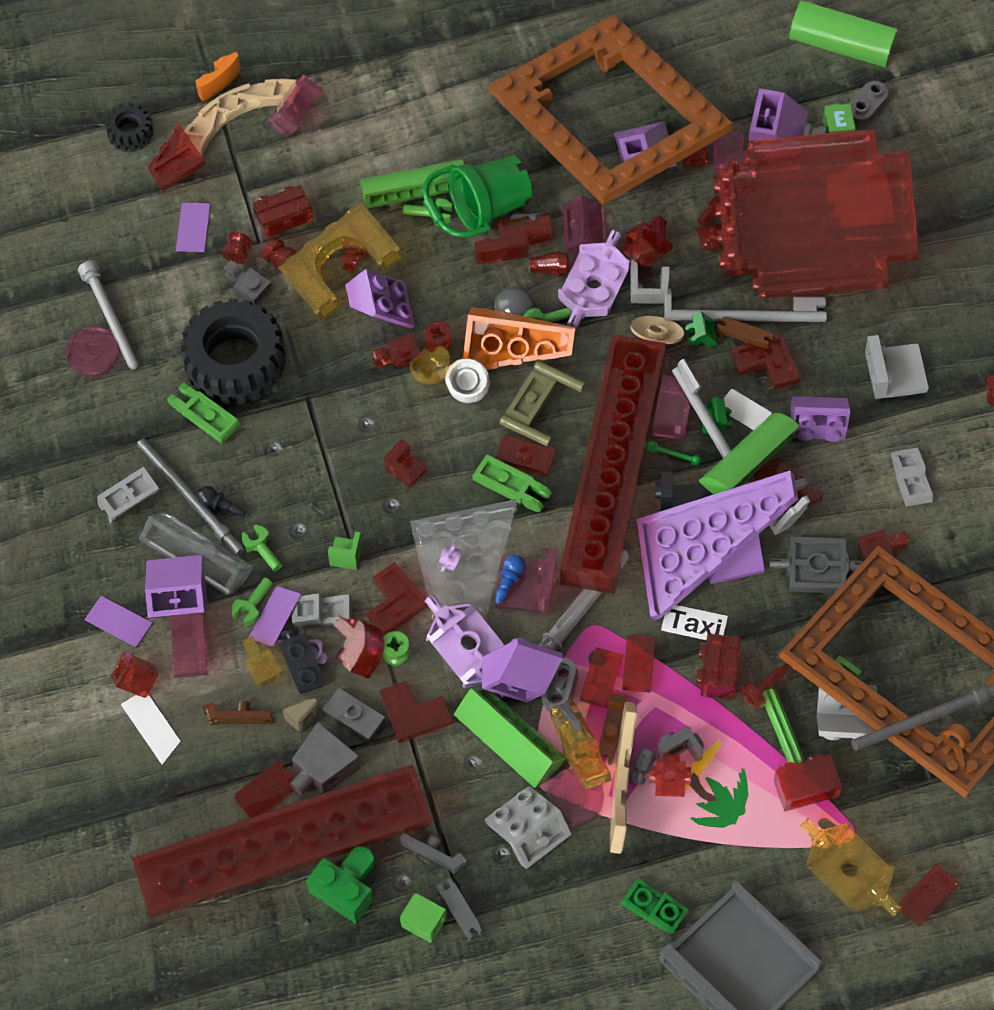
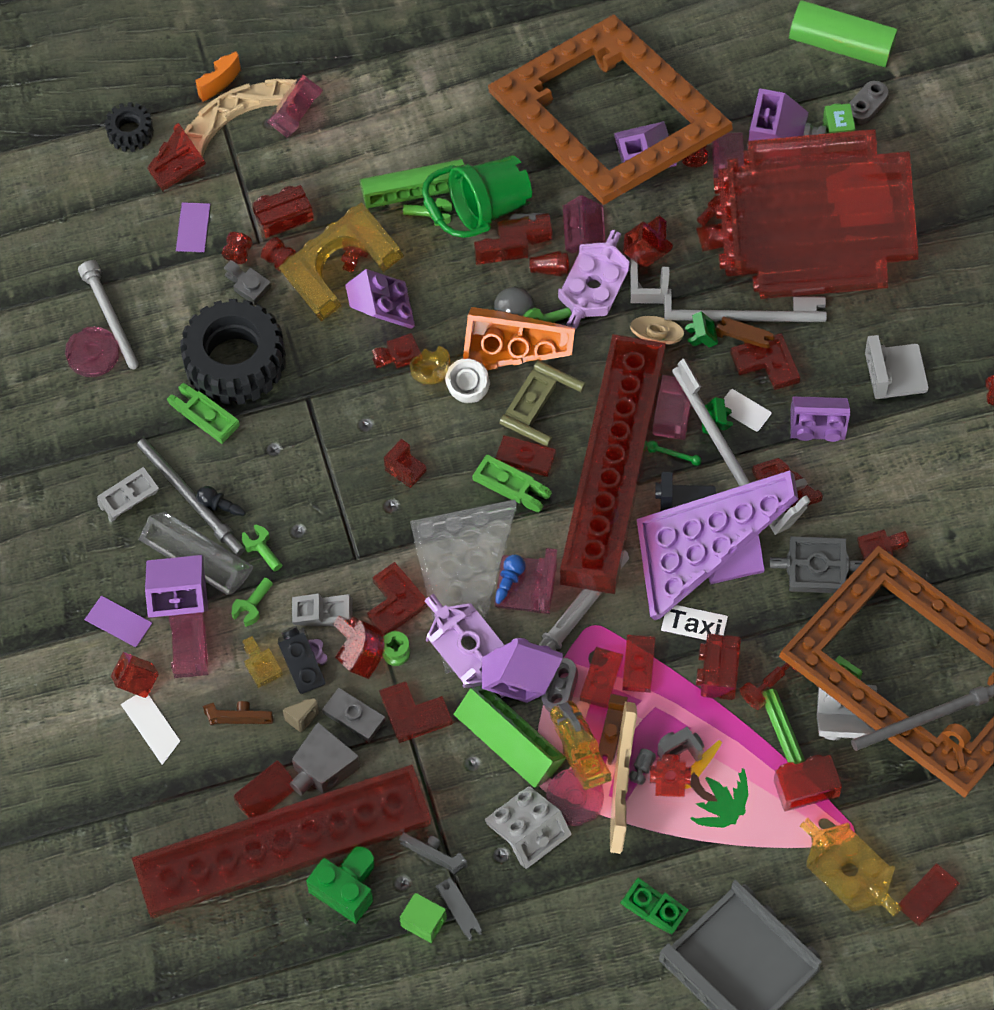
(274, 616): medium lavender sticker -> none
(346, 552): bright green panel -> none
(443, 339): clear red wheel -> none
(449, 557): lavender plate -> none
(750, 454): bright green brick -> none
(911, 477): light grey slope -> none

